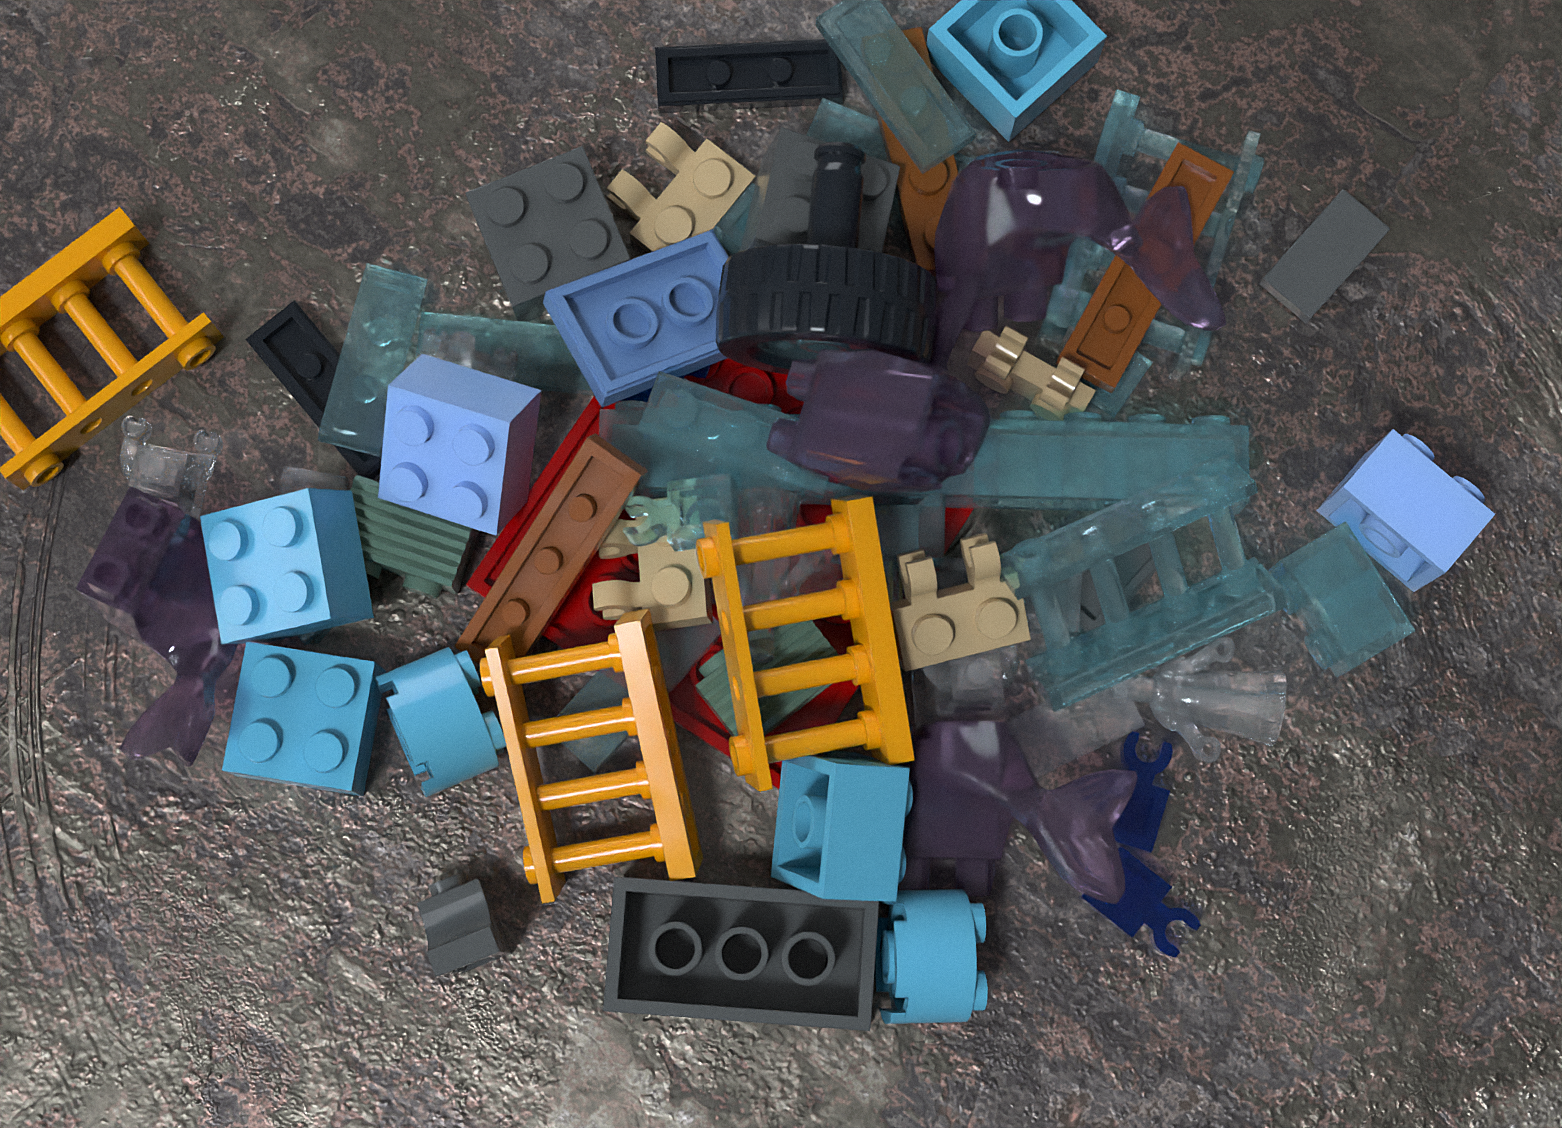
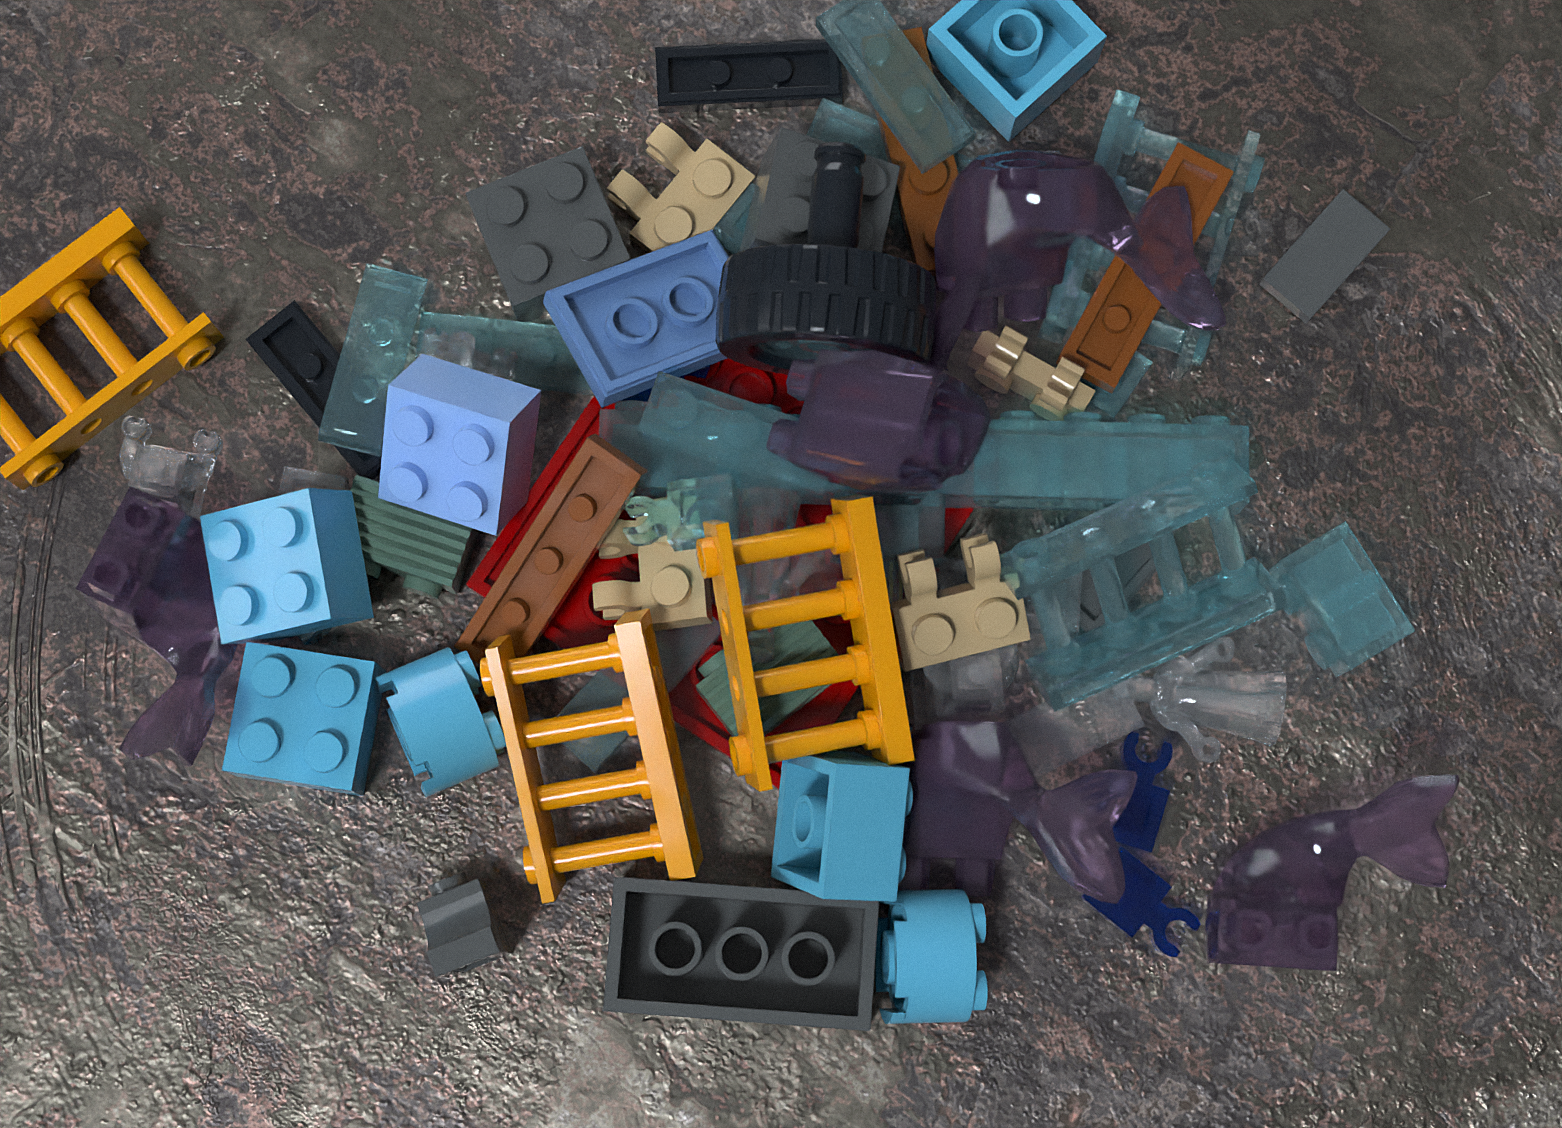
(1286, 886): none -> clear purple hips
(1407, 510): light blue brick -> none

